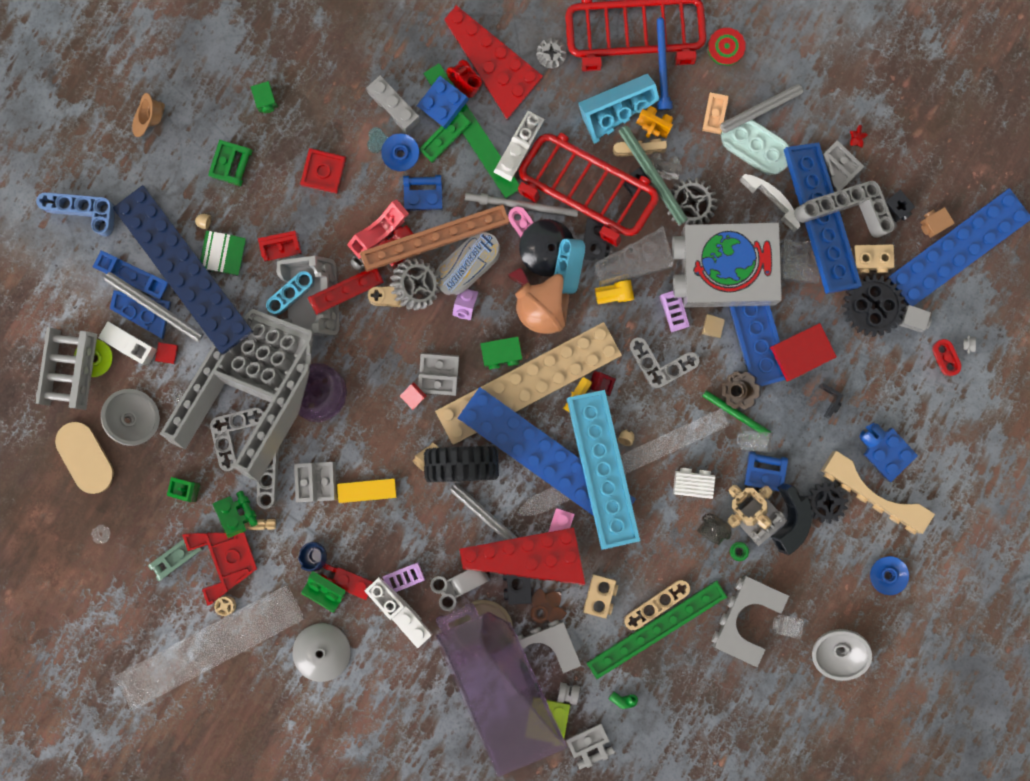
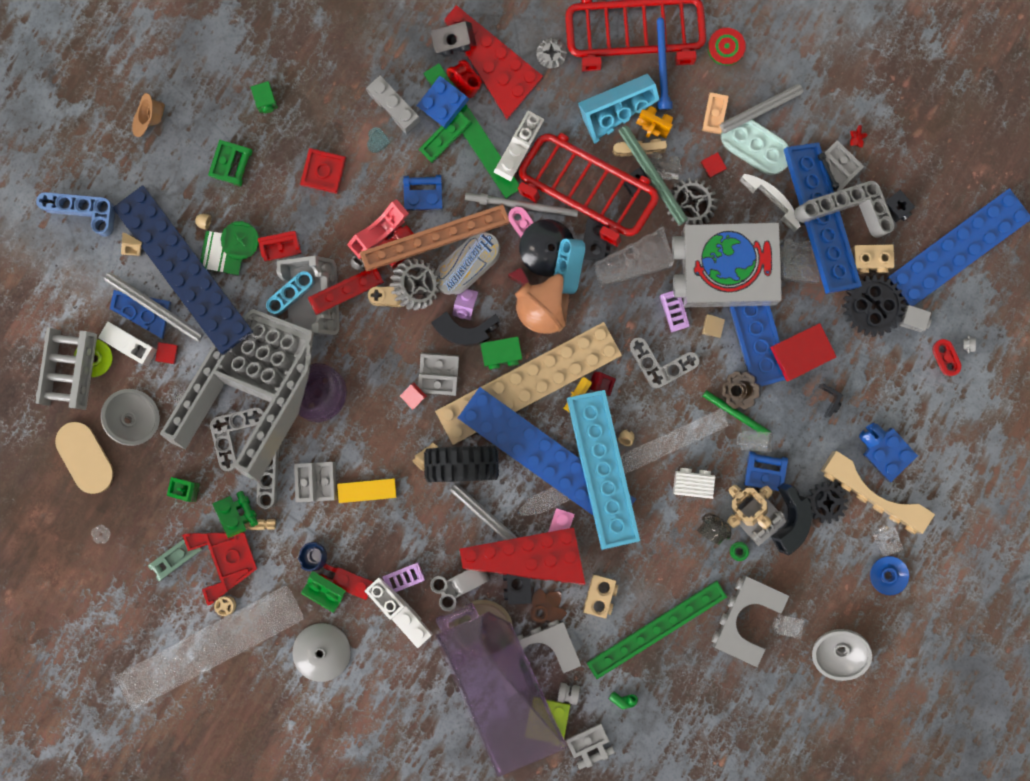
(130, 245): none -> tan slope
(132, 275): blue slope -> none
(239, 240): none -> green tile
(398, 143): blue dish -> none
(442, 38): none -> brick
(463, 336): none -> black arch
(620, 292): yellow piece -> none
(658, 607): tan beam -> none
(713, 165): none -> red tile
(822, 156): none -> black hinge
(893, 545): none -> clear brick
(936, 222): medium nougat brick -> none

